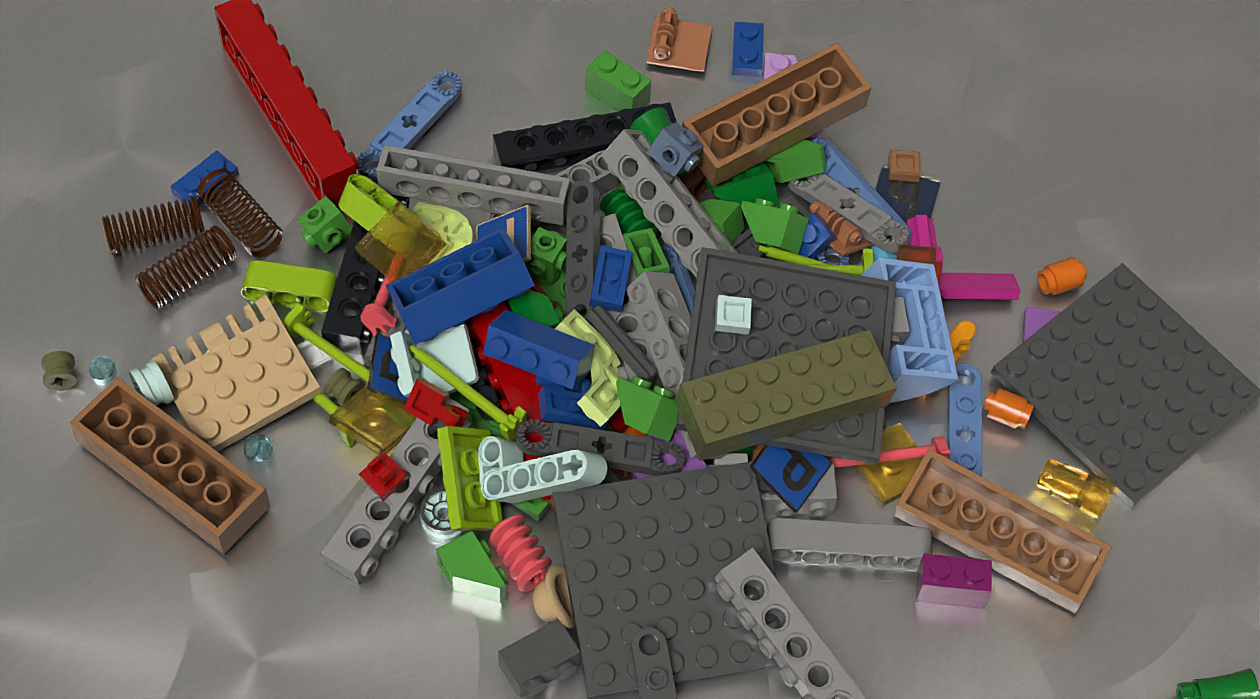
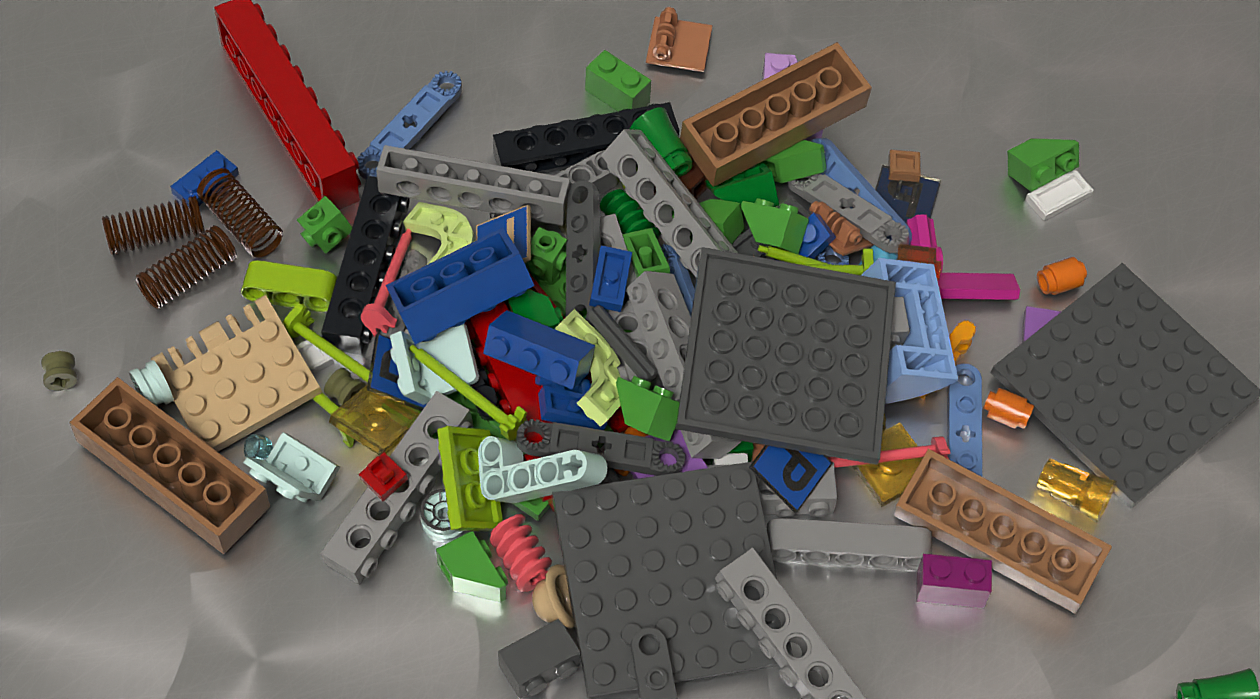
(96, 373): clear light blue hinge -> none
(295, 469): none -> light aqua bracket
(365, 201): lime beam -> none
(400, 243): clear yellow tile -> none
(430, 405): red plate -> none
(676, 149): sand blue brick -> none
(733, 314): light aqua plate -> none
(747, 49): blue plate -> none
(784, 395): olive brick -> none
(1042, 161): none -> bright green slope
(1059, 195): none -> white tile

